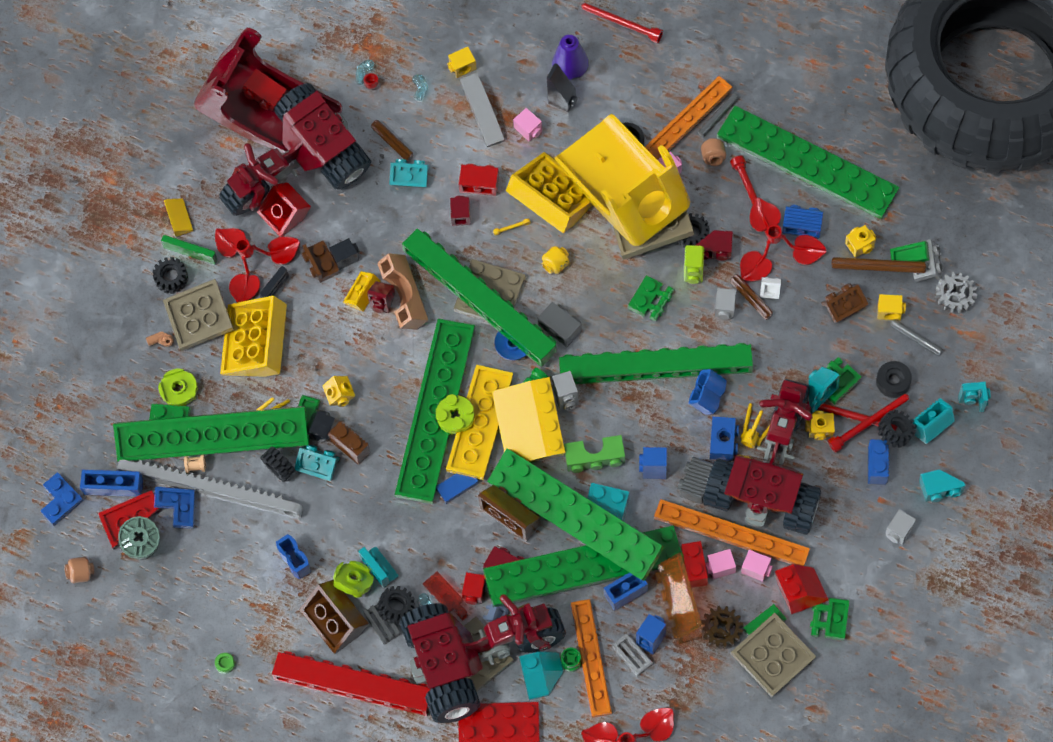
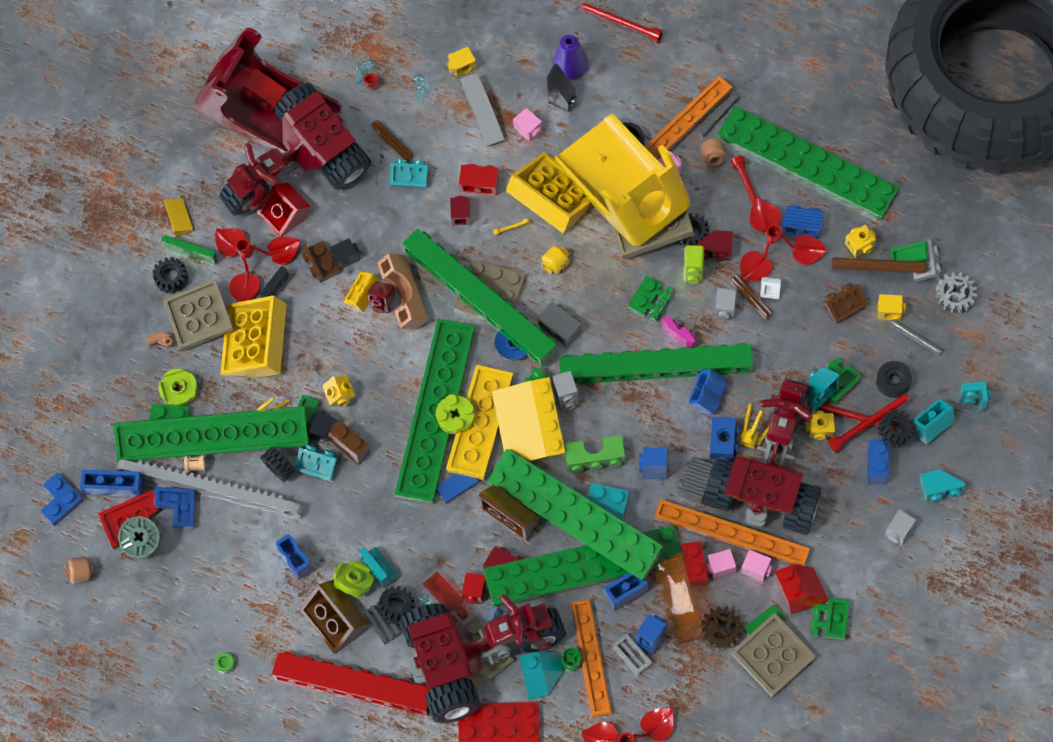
(682, 336): none -> dark pink slope

